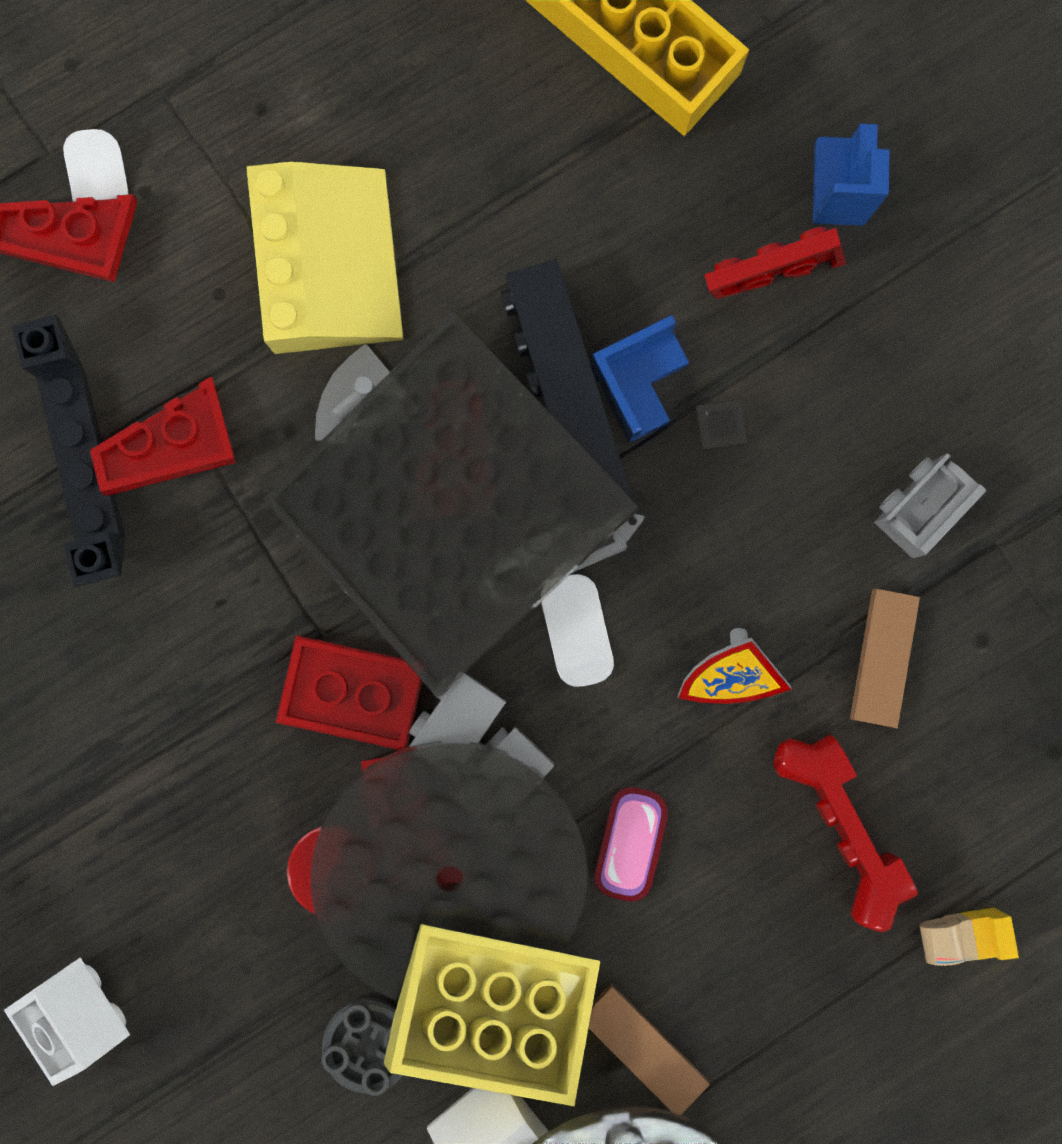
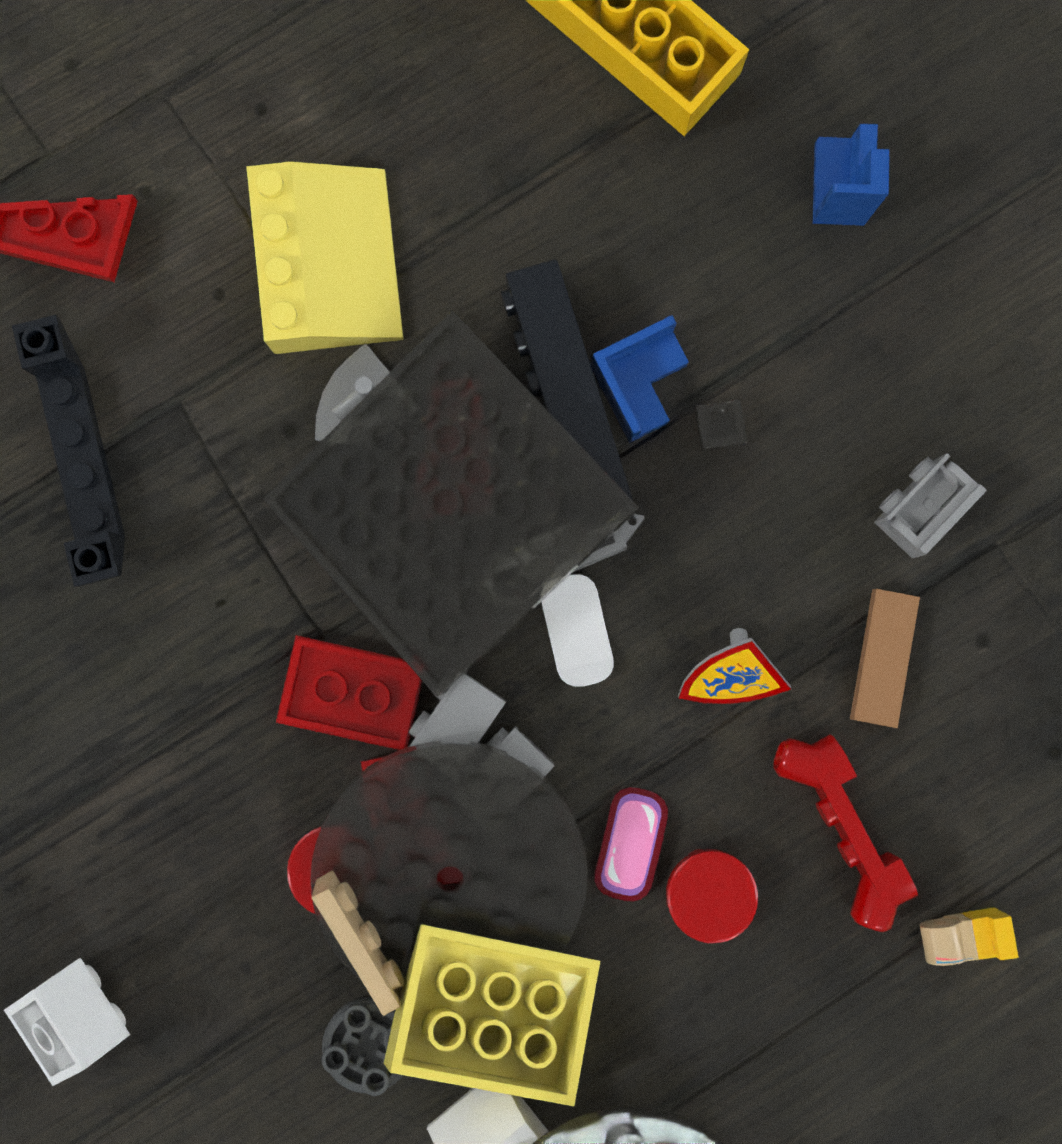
(94, 165): white sticker -> none
(169, 445): red wing -> none
(359, 941): none -> tan plate
(646, 1051): medium nougat tile -> none
(711, 896): none -> red tile
(792, 260): red wing -> none

